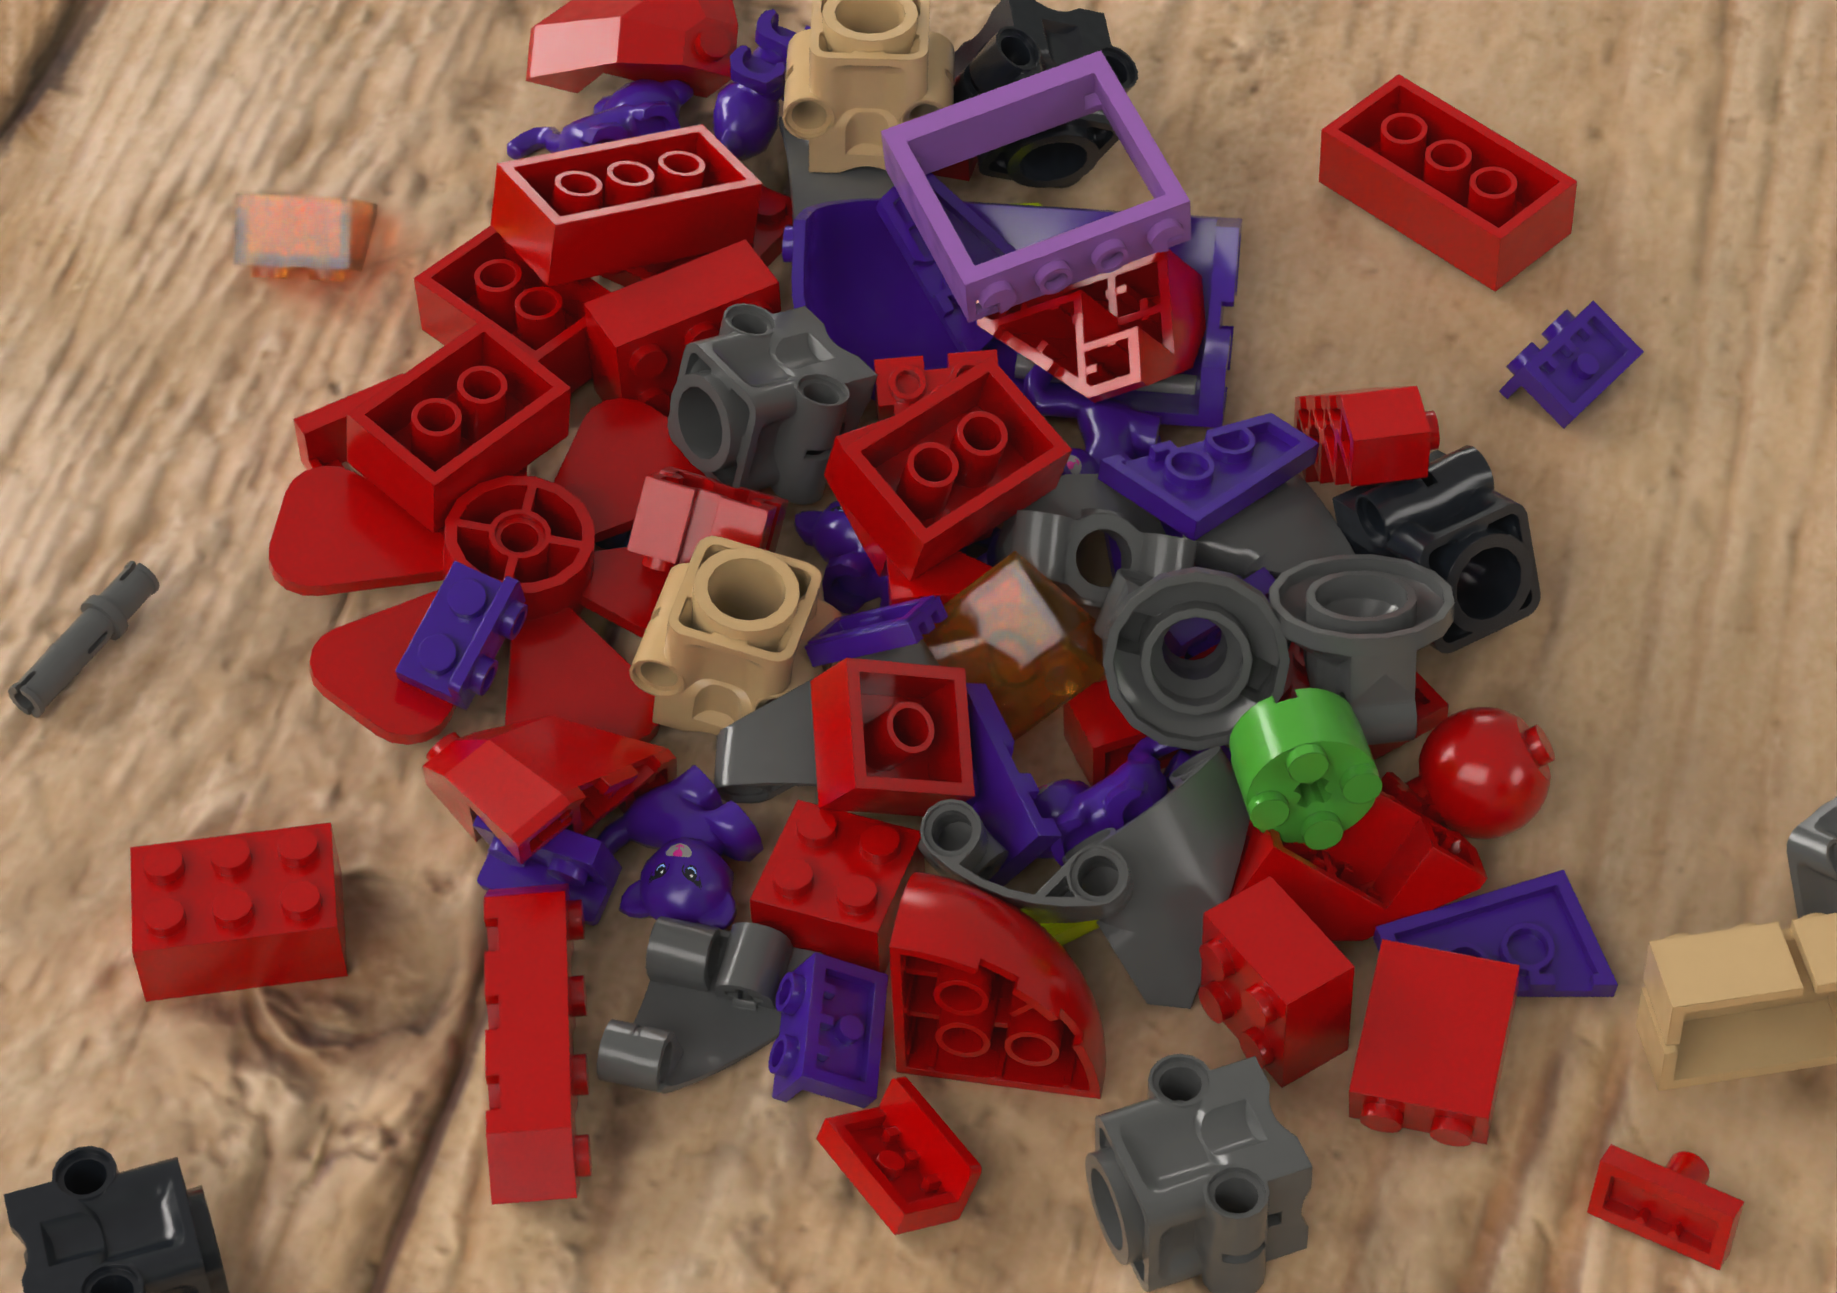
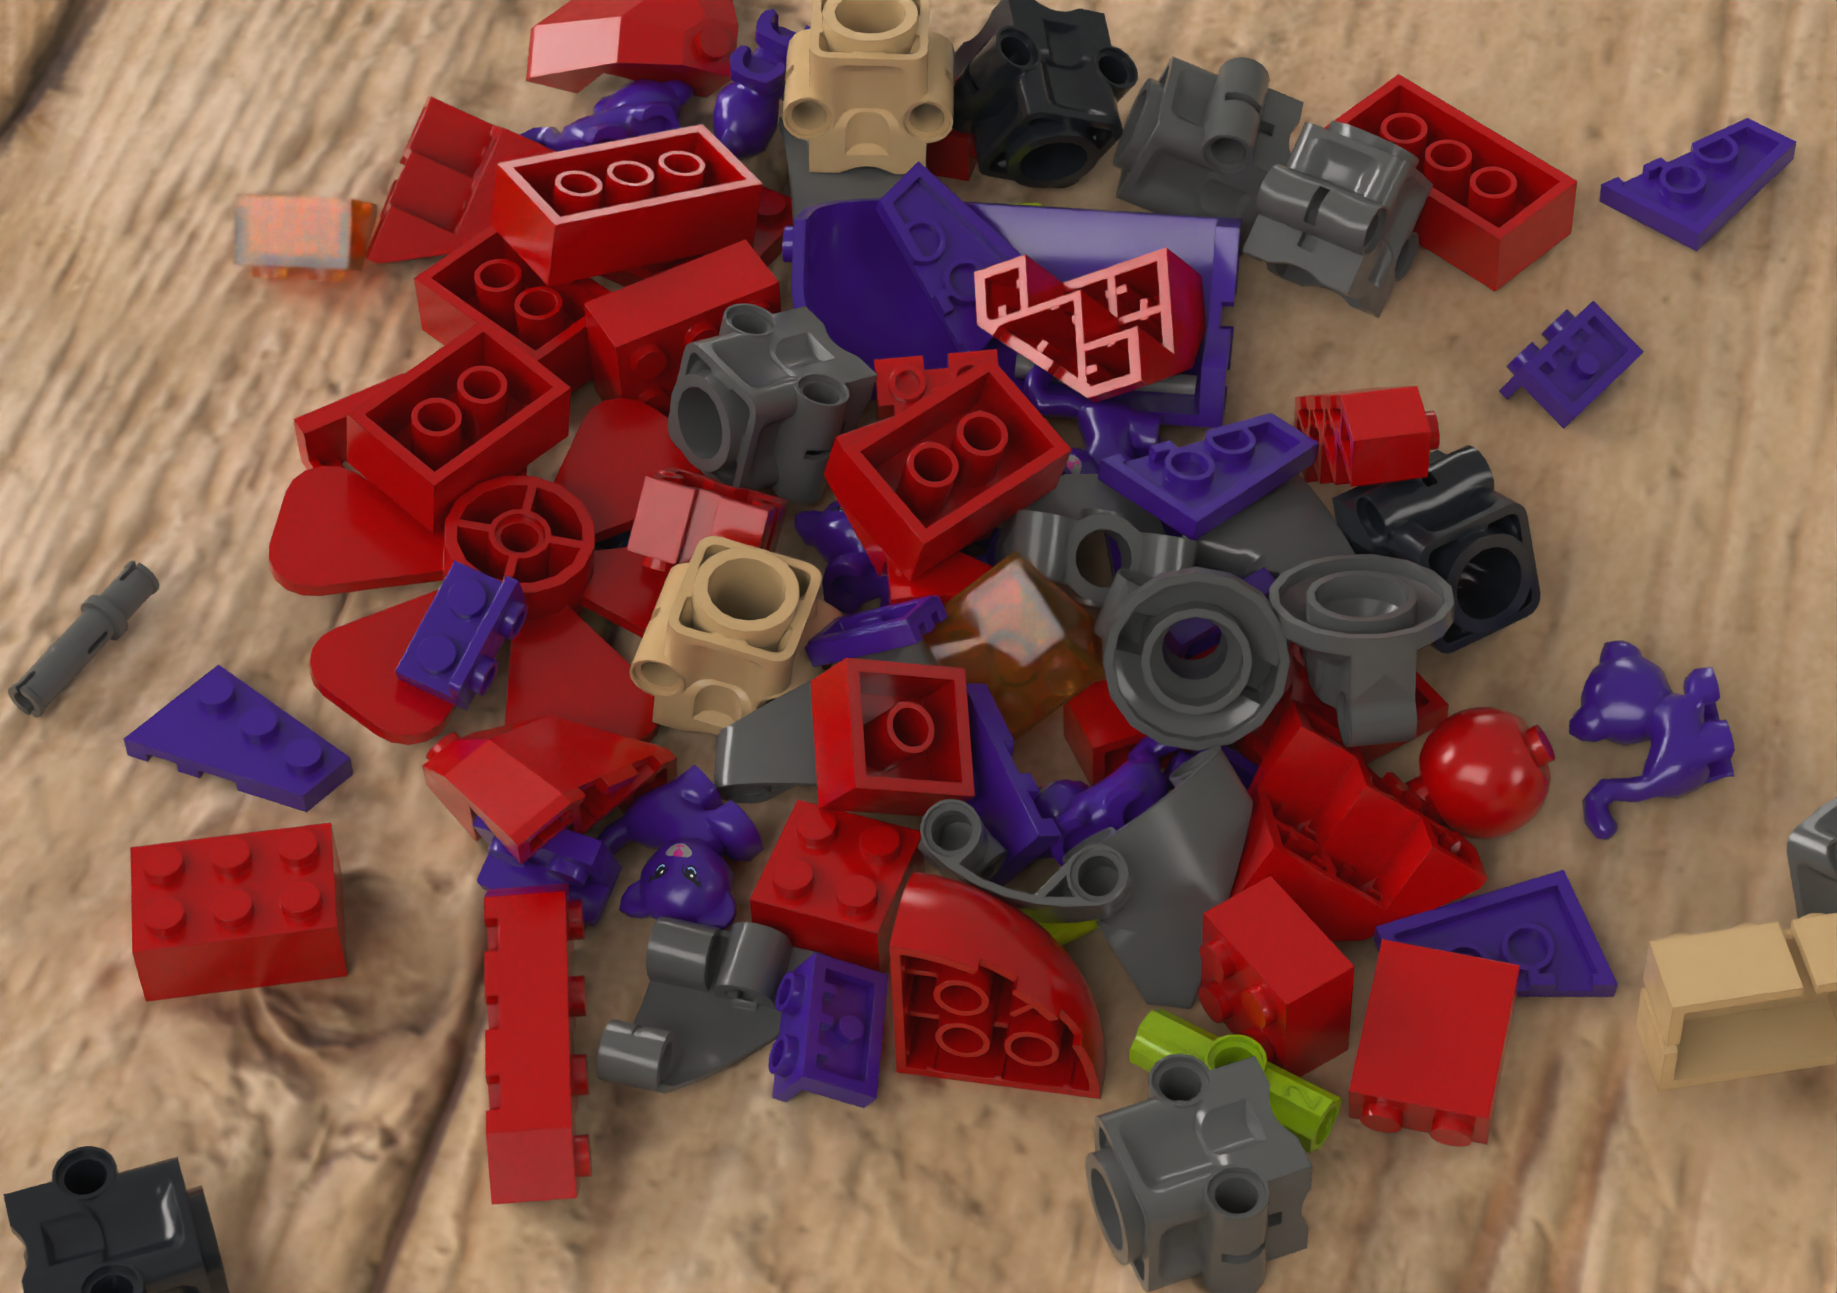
(244, 738): none -> dark purple wing
(444, 184): none -> red brick
(903, 1159): red bracket -> none
(1012, 115): medium lavender window -> none
(1205, 140): none -> dark grey piece
(1296, 1103): none -> lime piece
(1304, 767): bright green brick -> none
(1341, 214): none -> dark grey piece
(1633, 703): none -> dark purple animal
(1667, 1204): red tile -> none
(1705, 187): none -> dark purple wing

